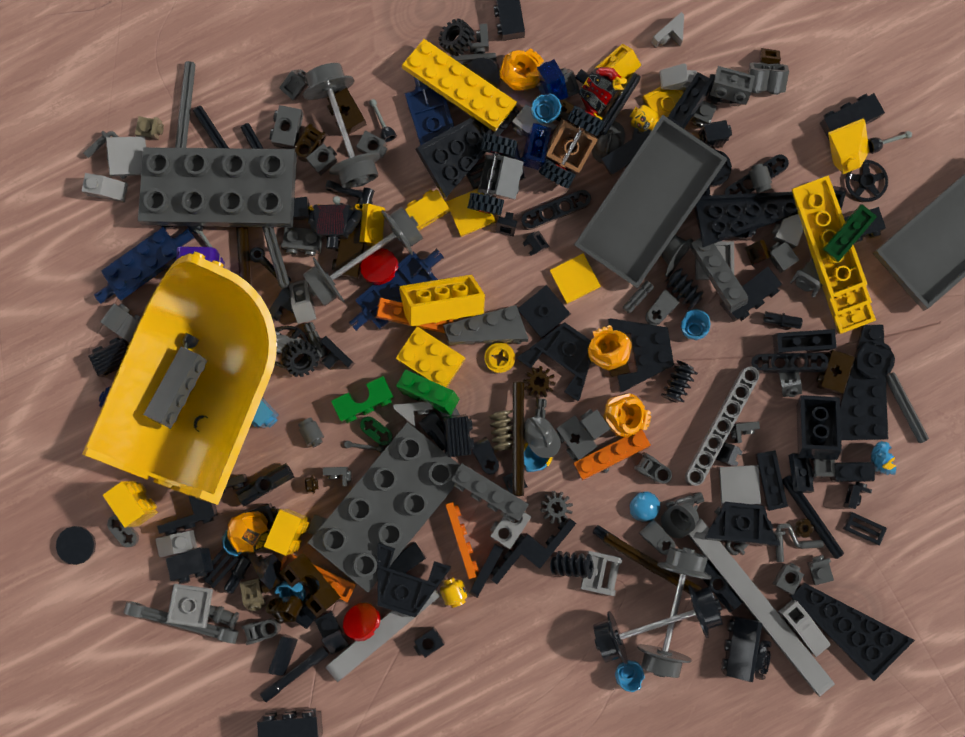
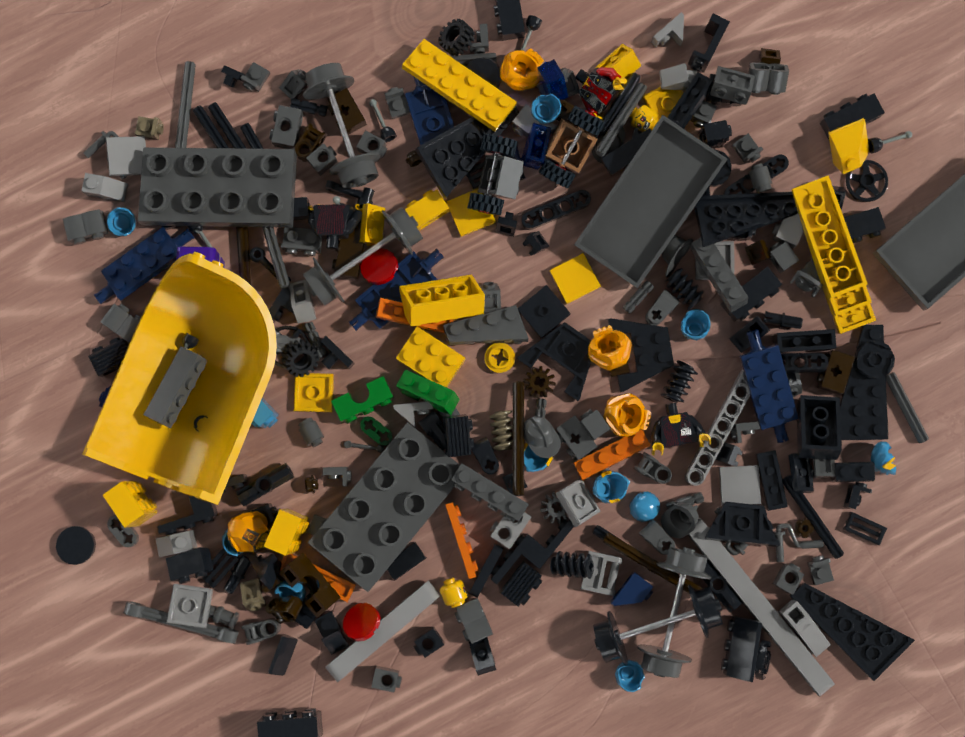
(85, 226): none -> dark grey brick
(121, 221): none -> dark azure hair
(226, 126): none -> black axle
(231, 76): none -> black tile
(255, 77): none -> dark grey bracket
(276, 687): black piece -> none
(309, 107): none -> black axle
(314, 393): none -> yellow tile
(378, 682): none -> dark grey brick
(397, 102): none -> dark grey bracket
(403, 591): black wing -> none
(413, 159): none -> dark brown plate
(474, 621): none -> dark grey brick
(482, 656): none -> black slope
(492, 296): none -> dark grey bracket
(521, 583): none -> black brick
(533, 24): none -> black hinge
(578, 502): none -> light grey tile
(610, 486): none -> dark azure hair
(621, 119): none -> dark grey axle
(632, 591): none -> dark blue slope
(676, 430): none -> torso
(716, 27): none -> black panel
(741, 339): none -> black slope
(747, 149): none -> dark grey bracket
(768, 386): none -> dark blue plate
(849, 232): dark green plate -> none

